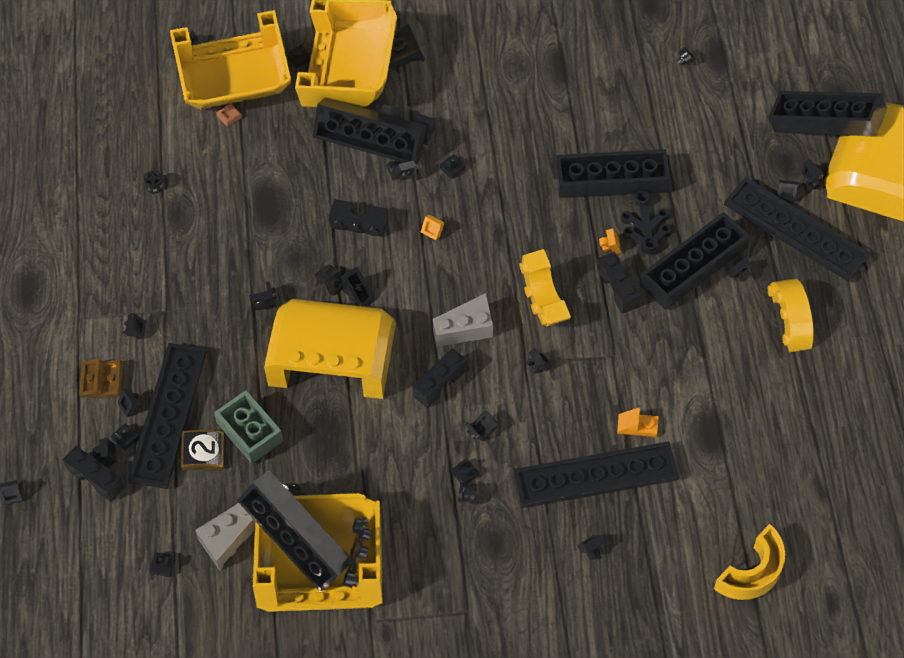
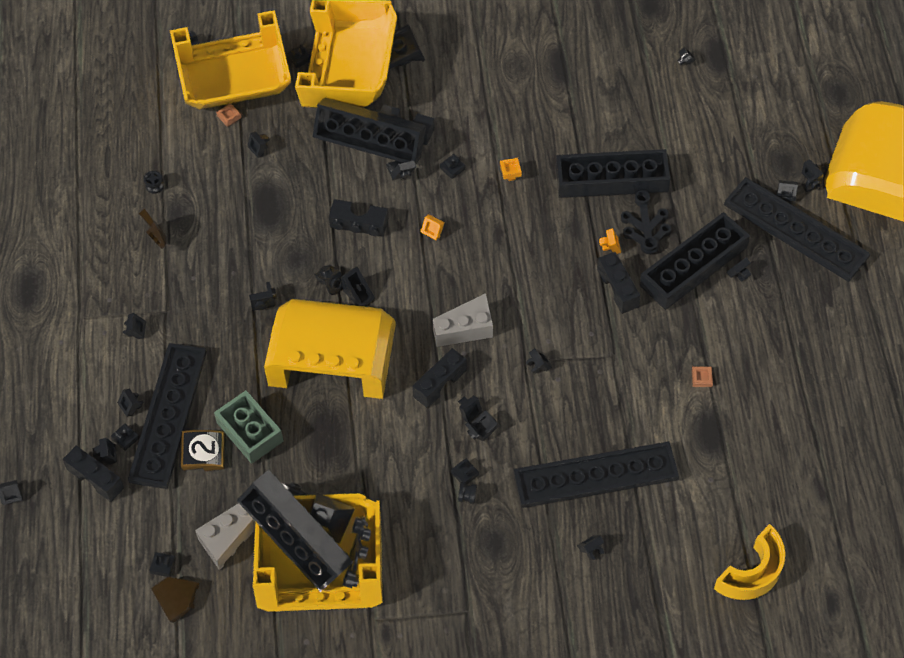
(101, 379): pearl gold slope -> none
(154, 231): none -> dark brown slope
(175, 596): none -> dark brown slope
(257, 143): none -> black tile
(331, 515): none -> black slope
(470, 408): none -> black tile
(510, 169): none -> light orange tile
(541, 289): yellow brick -> none
(636, 424): light orange slope -> none
(702, 377): none -> nougat tile
(795, 313): yellow brick -> none
(828, 113): black brick -> none

